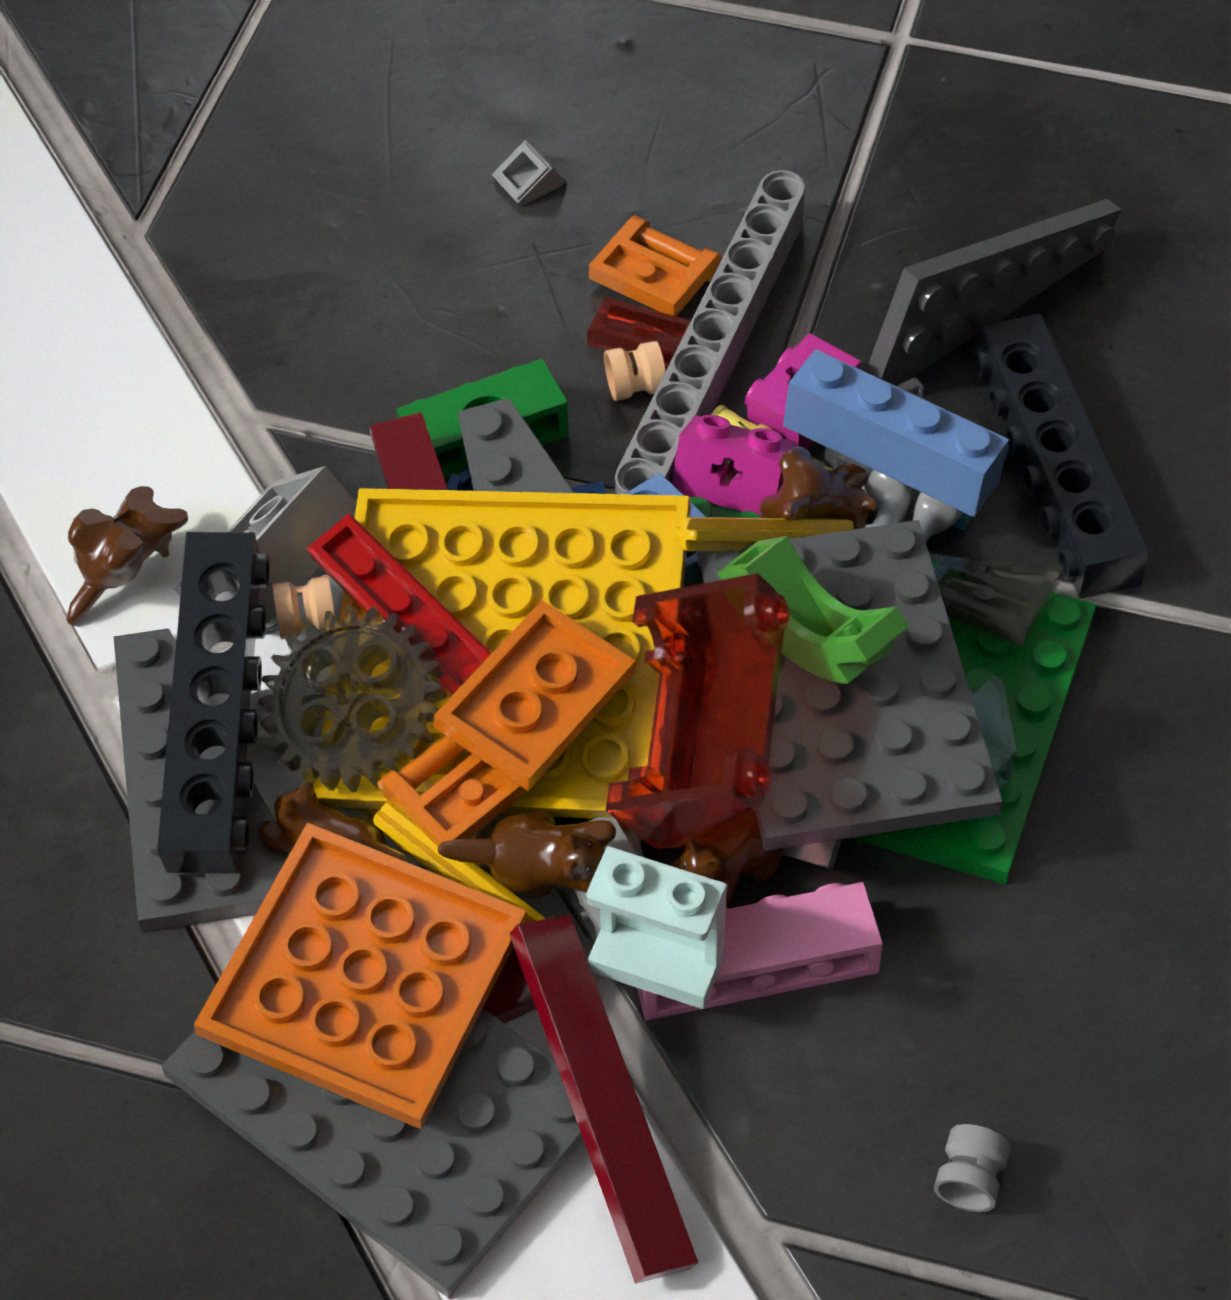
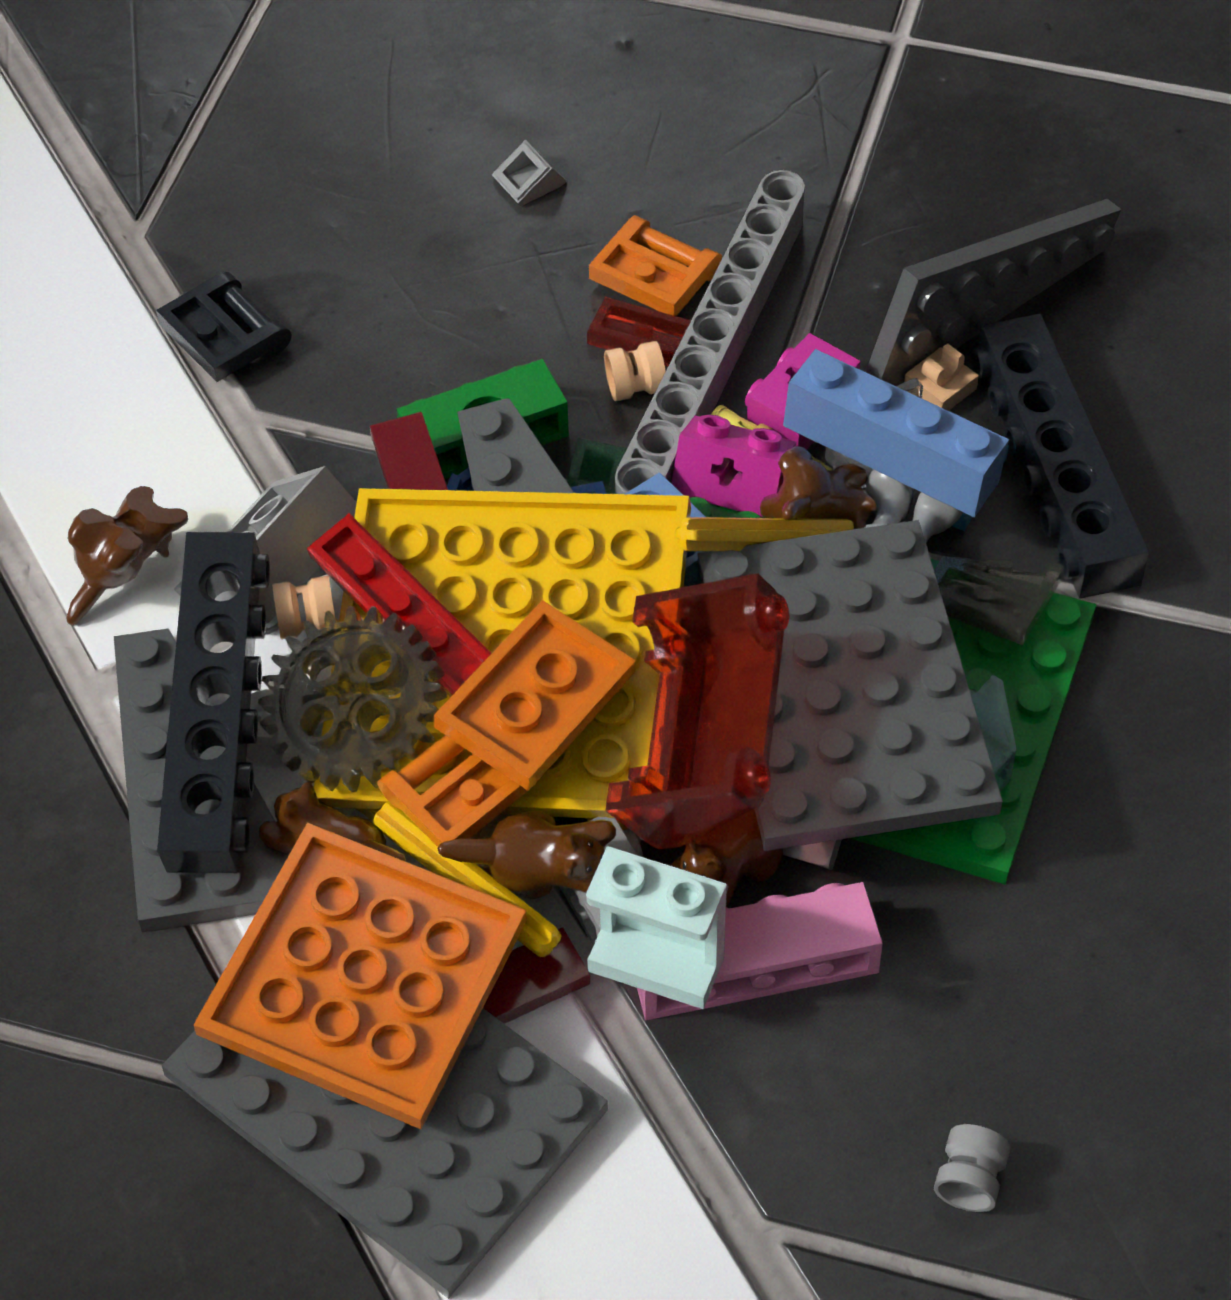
(212, 335): none -> black plate
(595, 463): none -> clear green slope
(603, 1099): dark red tile -> none
(821, 631): bright green arch -> none
(944, 377): none -> light nougat tile

